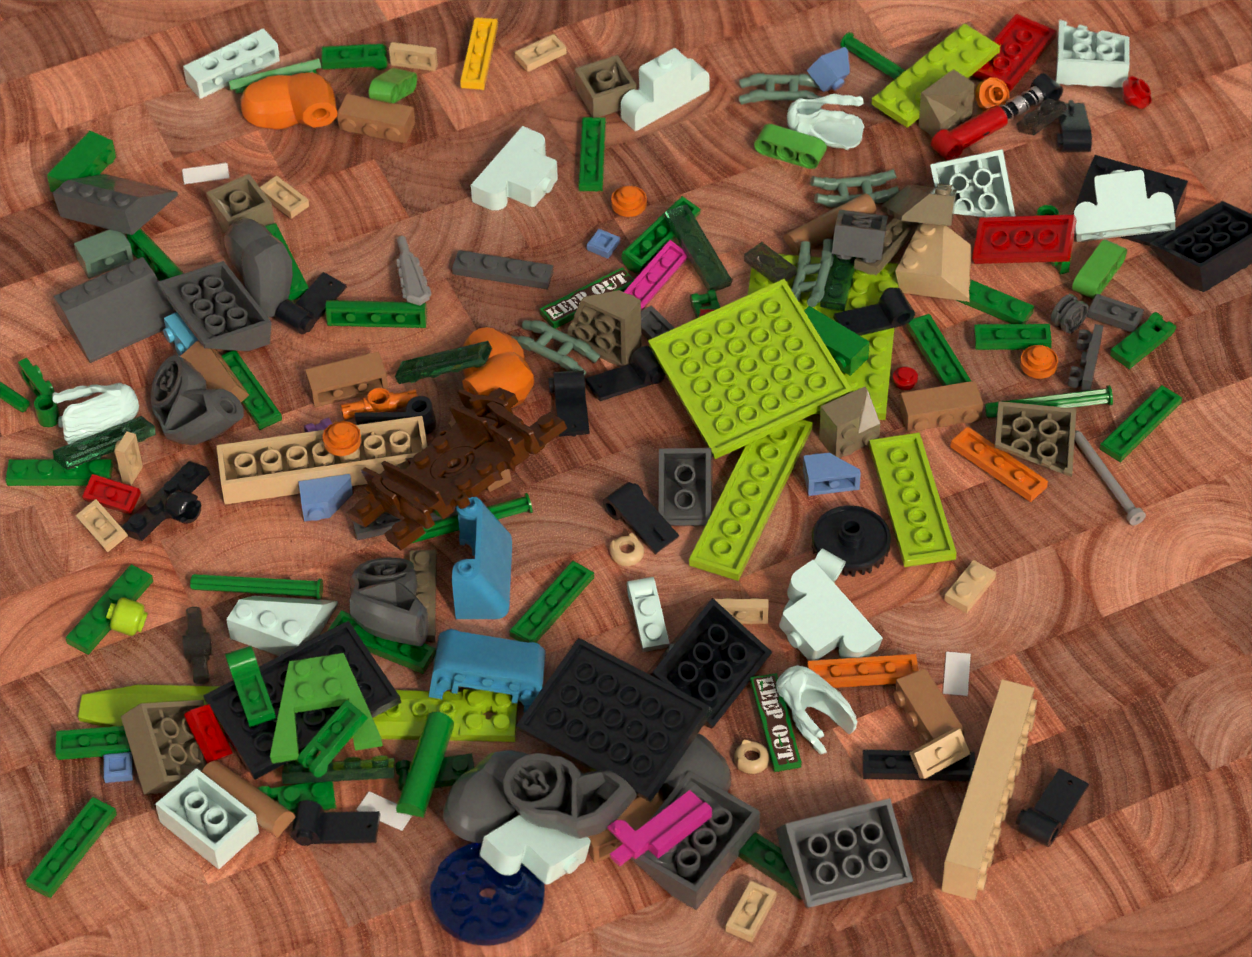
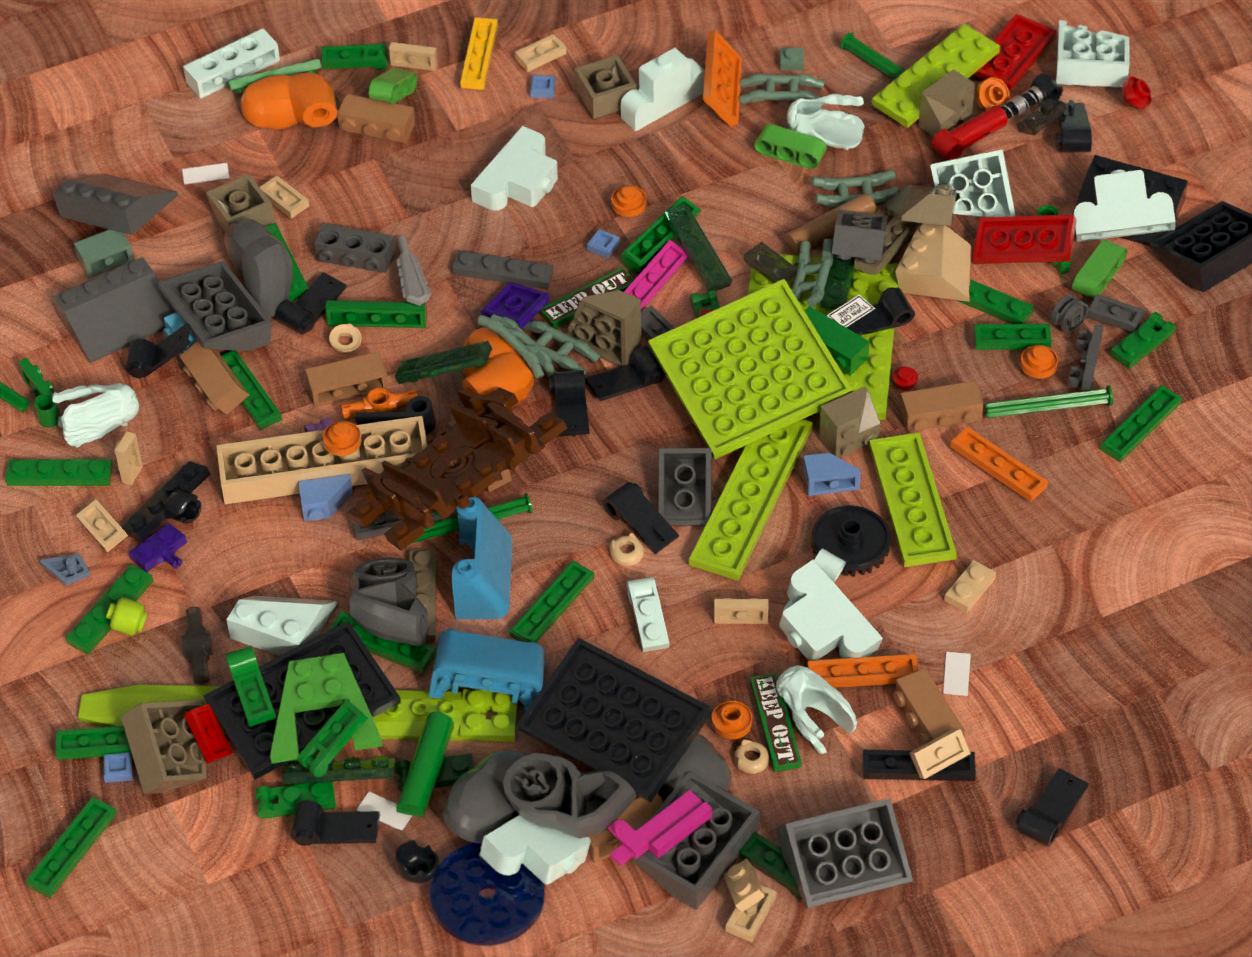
(66, 568): none -> sand blue piece
(85, 159): green brick -> none
(101, 443): clear green plate -> none
(112, 494): red plate -> none
(147, 357): none -> black door
(158, 261): green brick -> none
(159, 548): none -> dark purple plate
(187, 408): dark grey piece -> none
(207, 818): light aqua brick -> none
(257, 585): green axle -> none
(268, 812): medium nougat brick -> none
(345, 330): none -> tan piece
(354, 248): none -> dark grey brick
(416, 863): none -> black hair
(516, 303): none -> dark purple plate
(521, 342): none -> sand green piece
(542, 86): none -> medium blue tile
(592, 154): green tile -> none
(711, 659): black slope -> none
(722, 78): none -> orange plate
(732, 720): none -> orange plate
(743, 885): none -> tan plate
(792, 59): none -> sand green plate
(831, 70): medium blue slope -> none
(851, 311): none -> white sticker
(937, 351): green plate -> none
(989, 790): tan brick -> none
(1037, 434): dark tan wedge -> none
(1135, 515): light grey bar -> none

